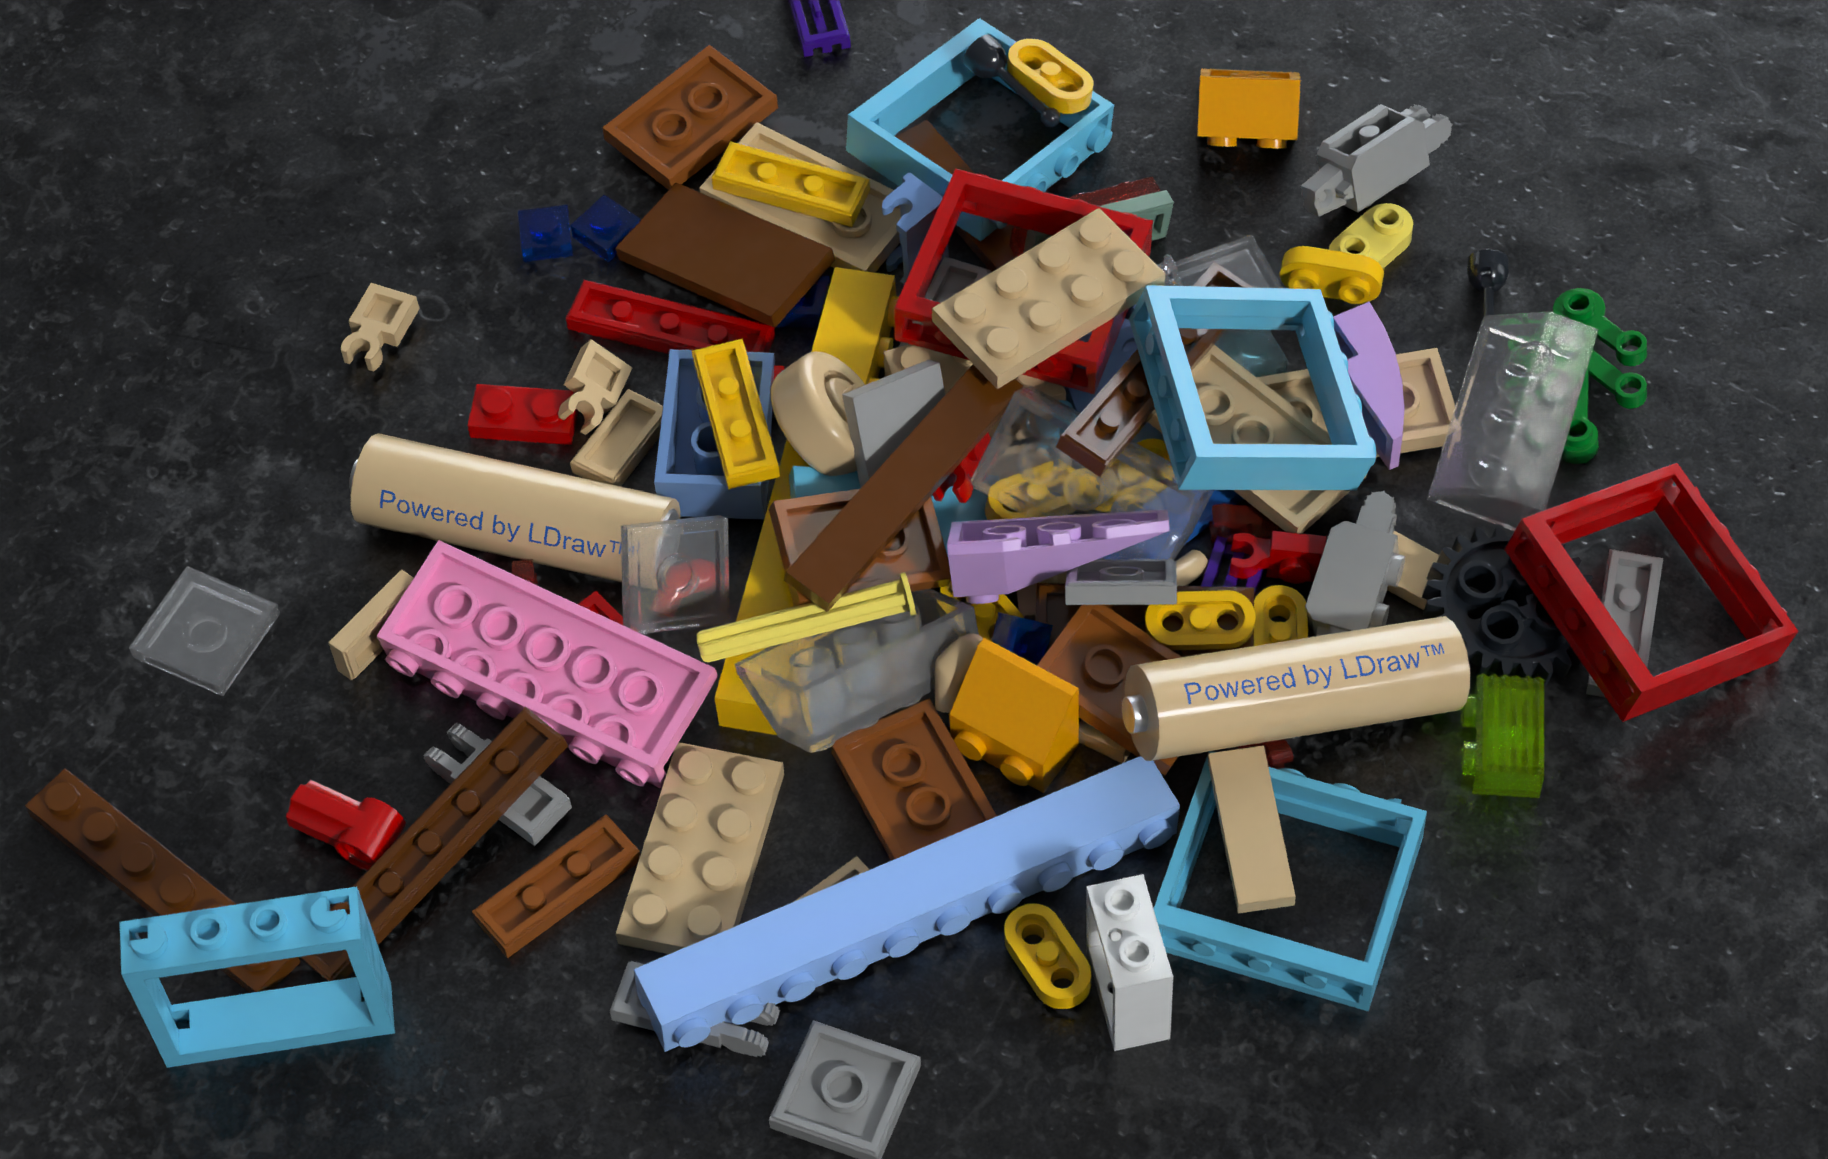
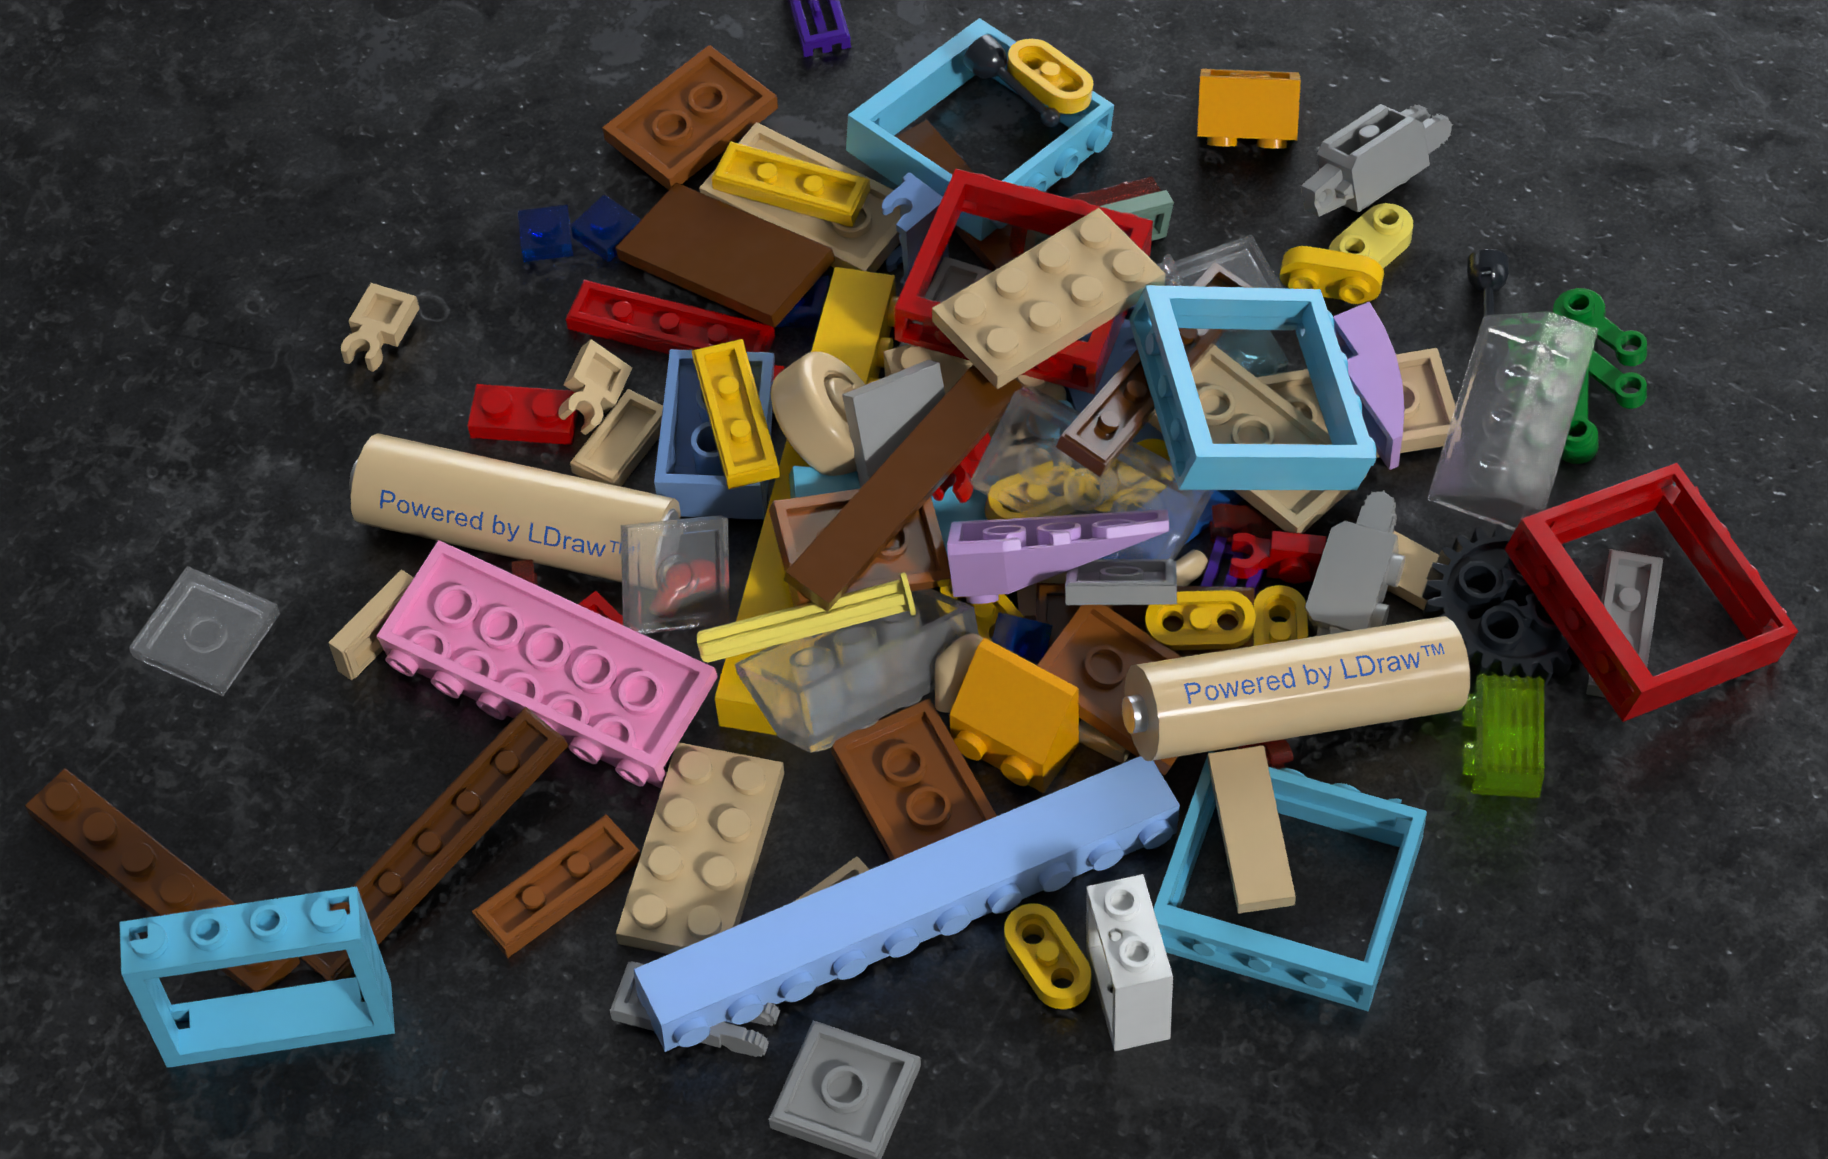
(354, 828): red piece -> none
(530, 814): light grey hinge -> none

